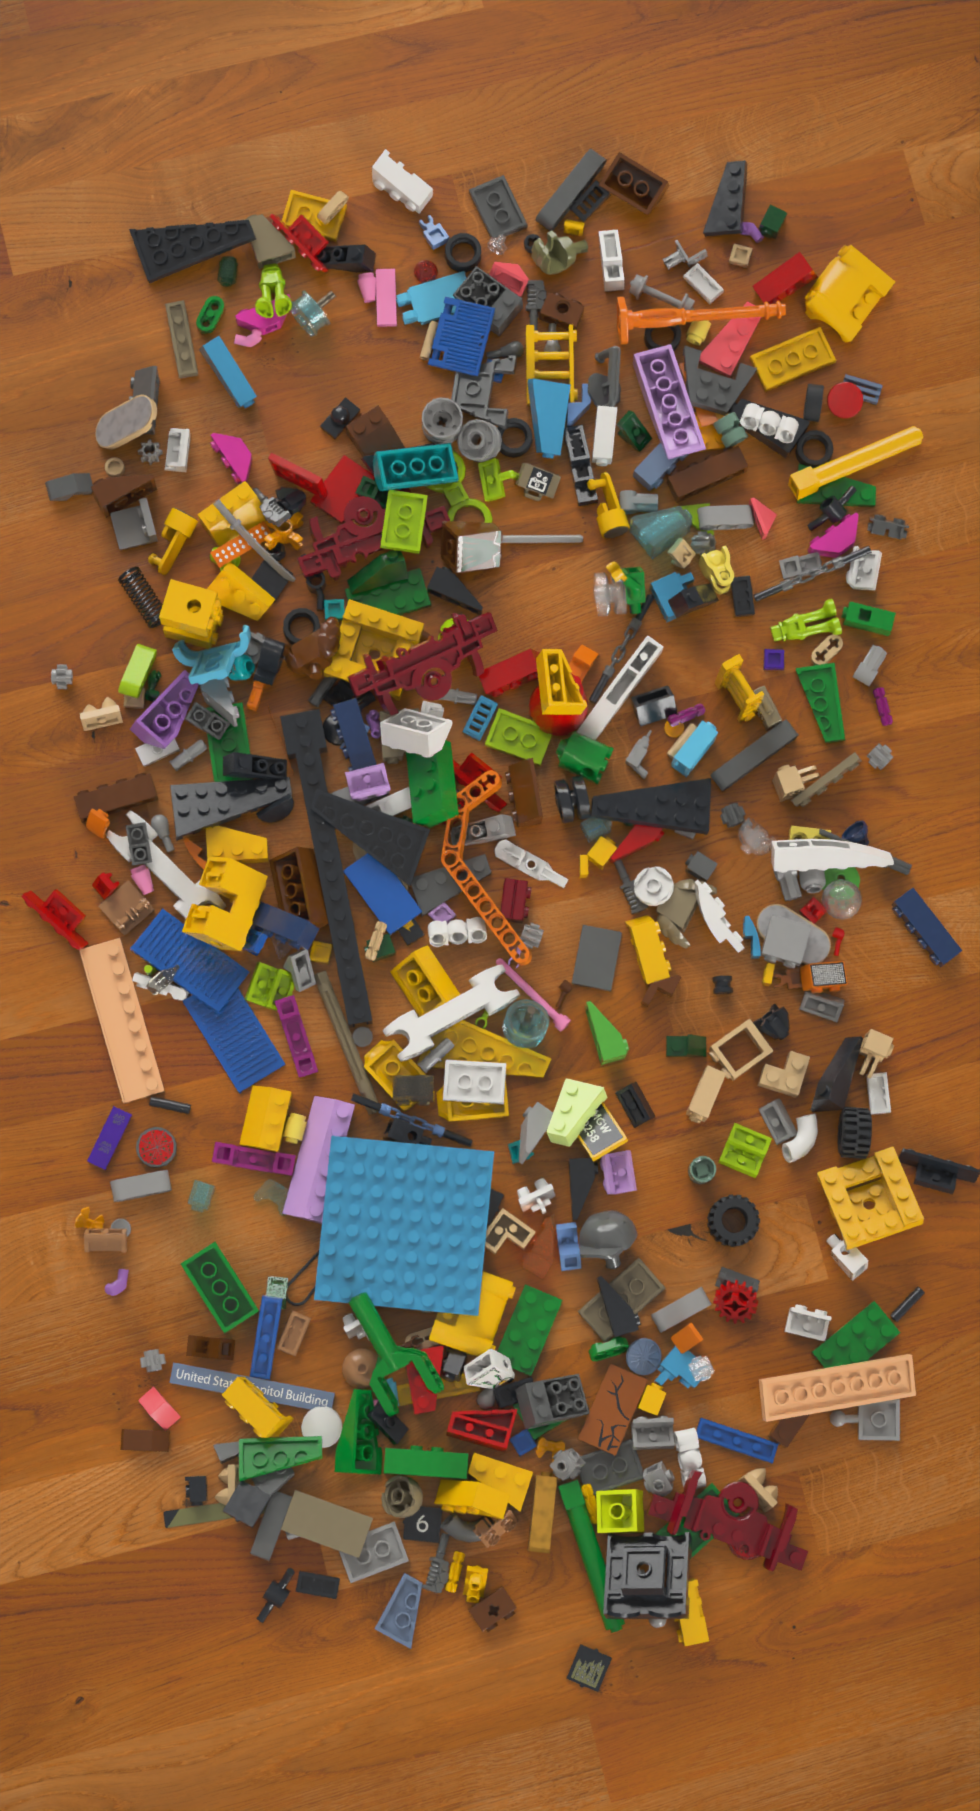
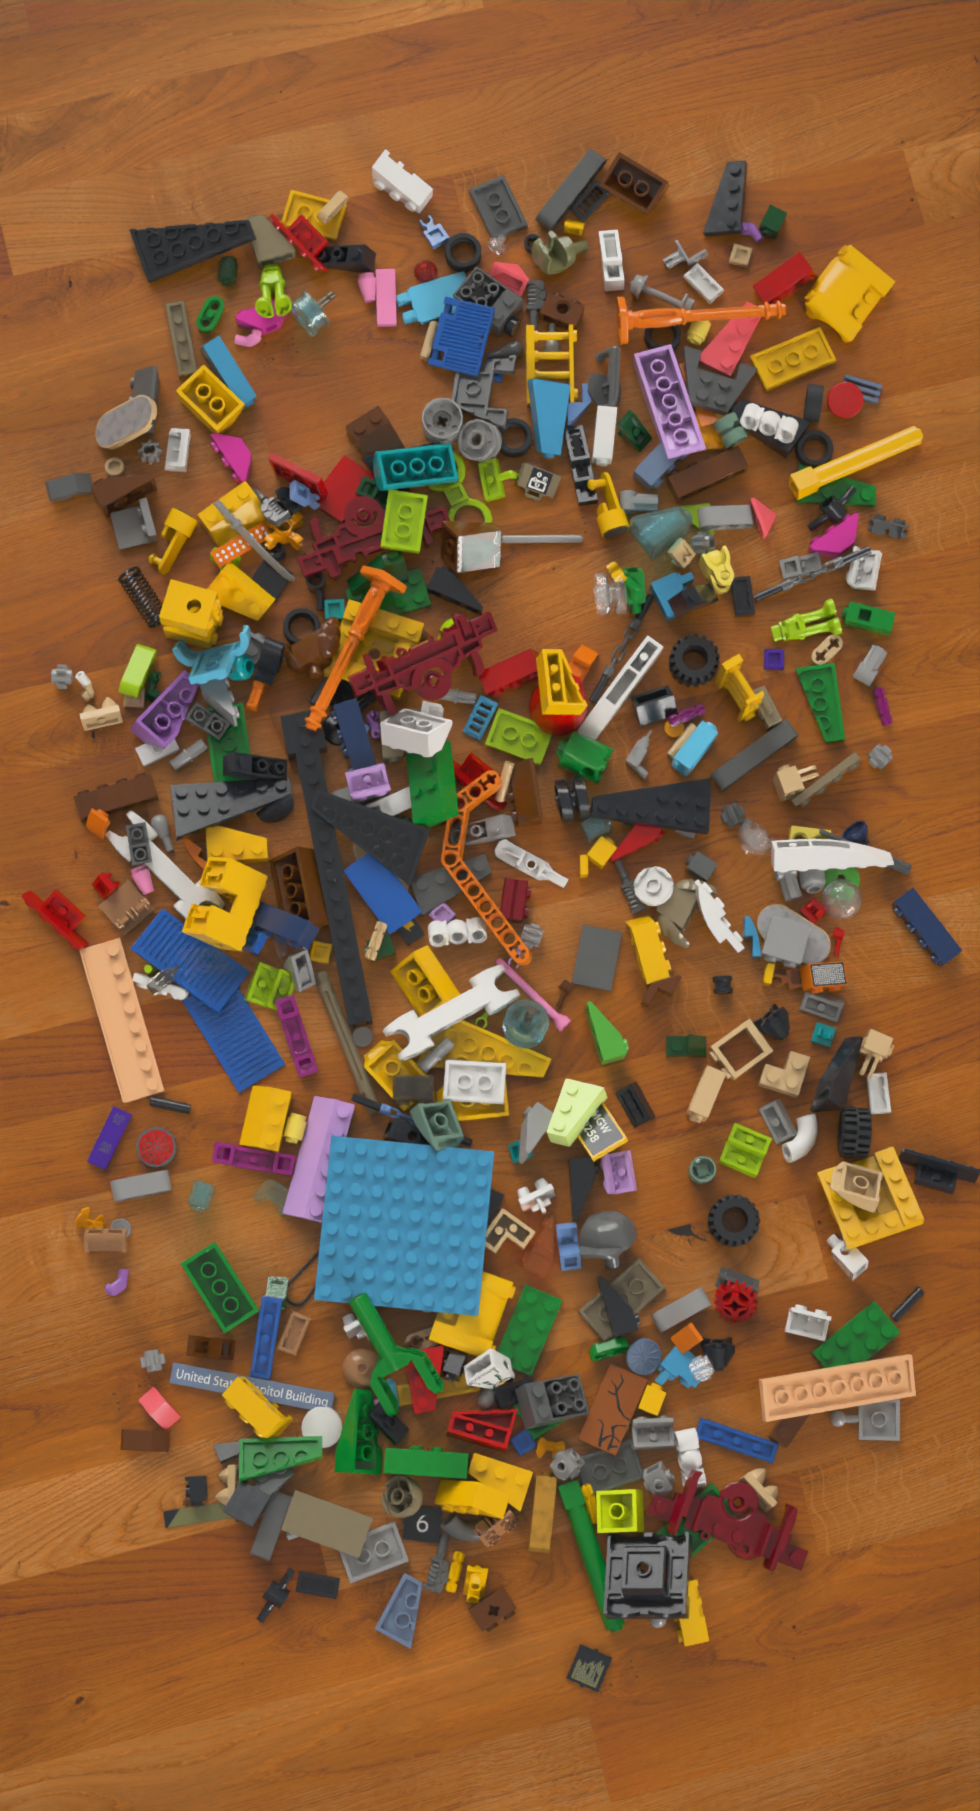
(87, 685): none -> arm
(210, 400): none -> yellow slope
(301, 494): none -> medium blue plate
(340, 418): black tile -> none
(380, 584): none -> orange piece
(438, 1124): none -> sand green slope
(505, 776): none -> tan piece
(512, 326): none -> black tile
(698, 645): none -> black tyre
(718, 1351): none -> black brick
(823, 1034): none -> teal tile
(857, 1185): none -> tan slope

